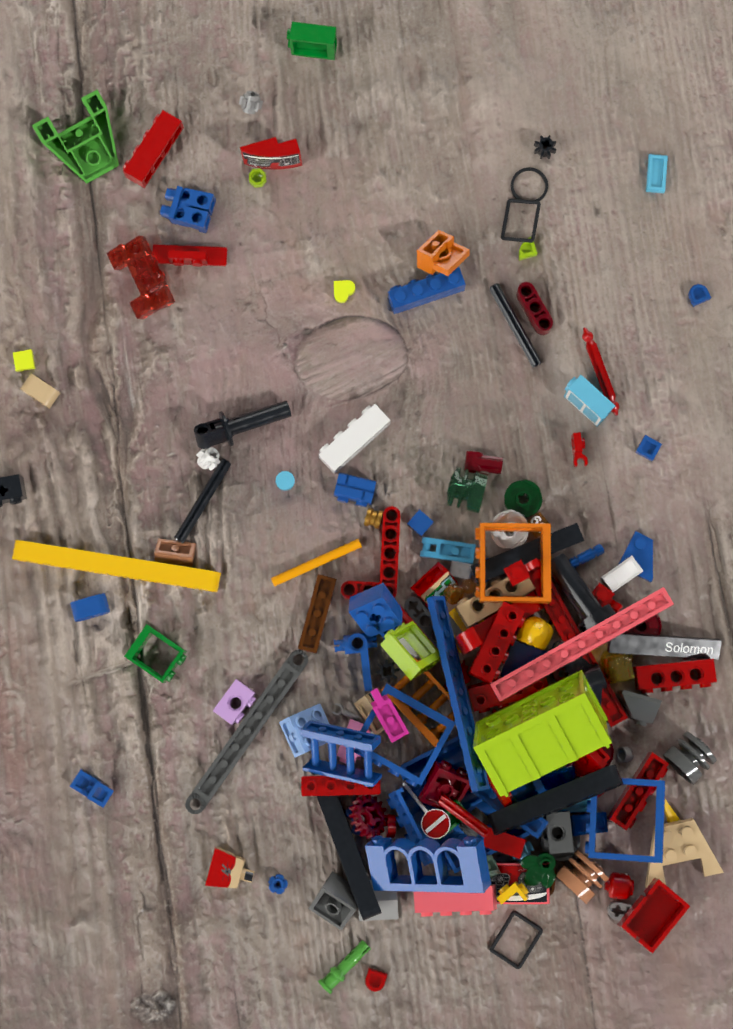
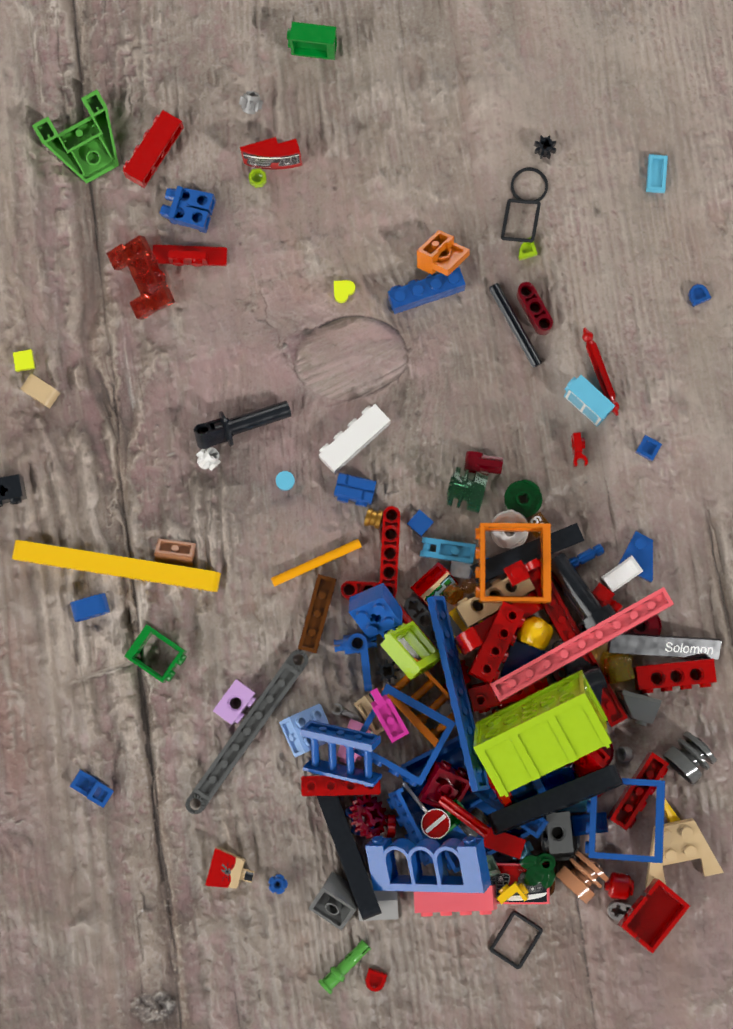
(202, 501): black axle -> none

